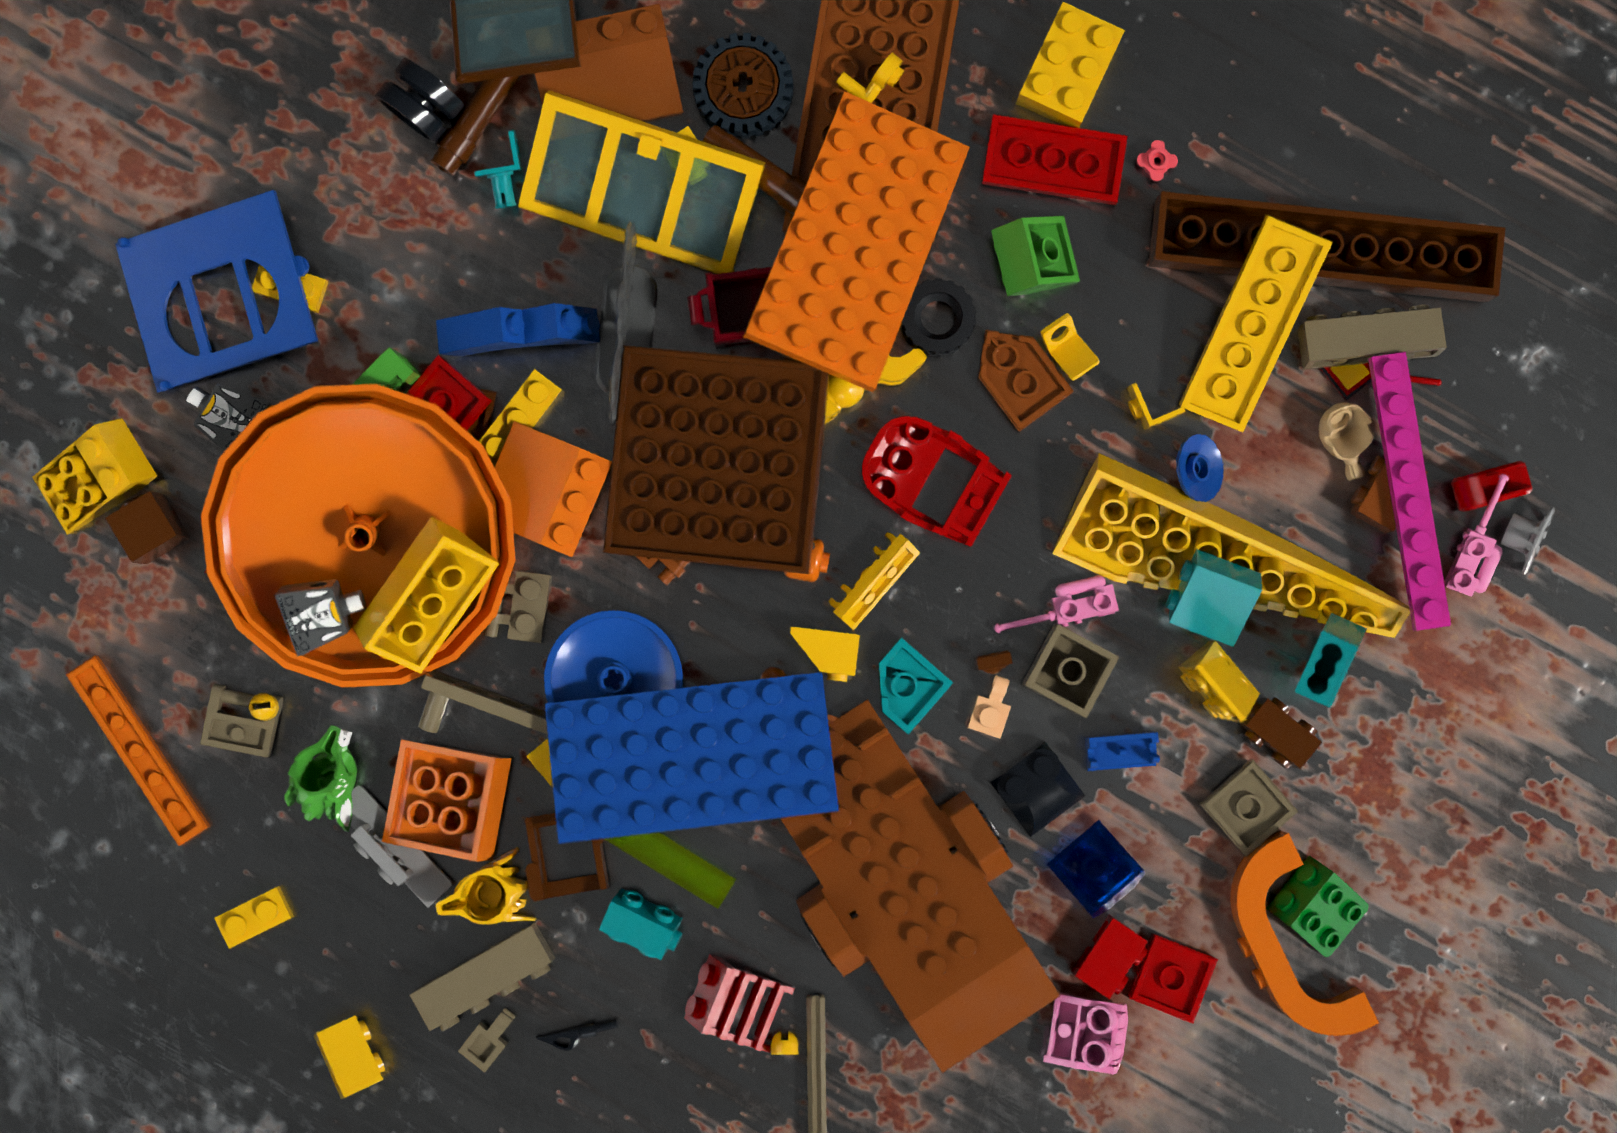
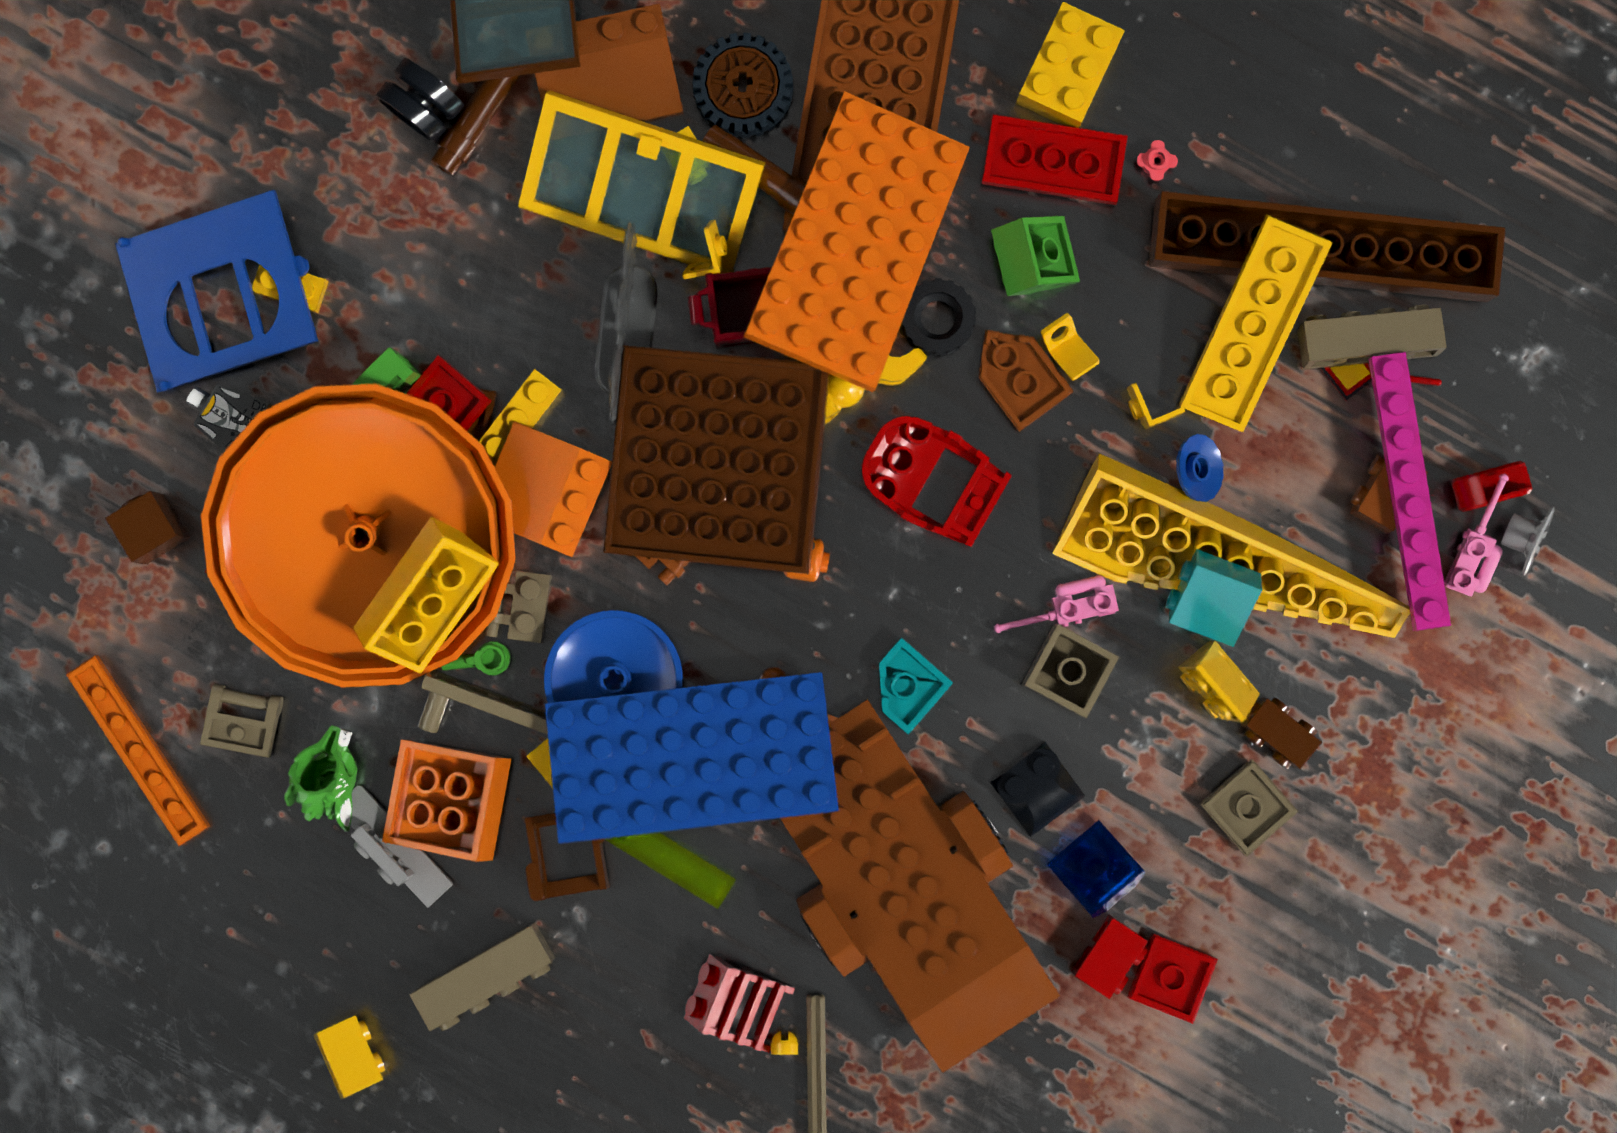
(94, 474): yellow slope -> none
(254, 917): yellow plate -> none
(266, 713): yellow hinge -> none
(317, 612): torso -> none
(485, 1042): dark tan plate -> none
(488, 894): yellow piece -> none
(491, 659): none -> bright green plate
(501, 176): teal bracket -> none
(517, 328): blue arch -> none
(574, 1034): black hand -> none
(642, 924): teal brick -> none
(718, 250): none -> yellow bracket
(829, 651): yellow slope -> none
(875, 580): yellow plate -> none
(887, 73): yellow plate -> none
(990, 713): light nougat plate -> none
(993, 662): reddish brown tile -> none
(1087, 1034): bright pink slope -> none
(1121, 750): blue hinge -> none
(1256, 873): orange arch -> none
(1318, 906): green bracket -> none
(1330, 660): teal piece -> none
(1346, 434): tan hair -> none

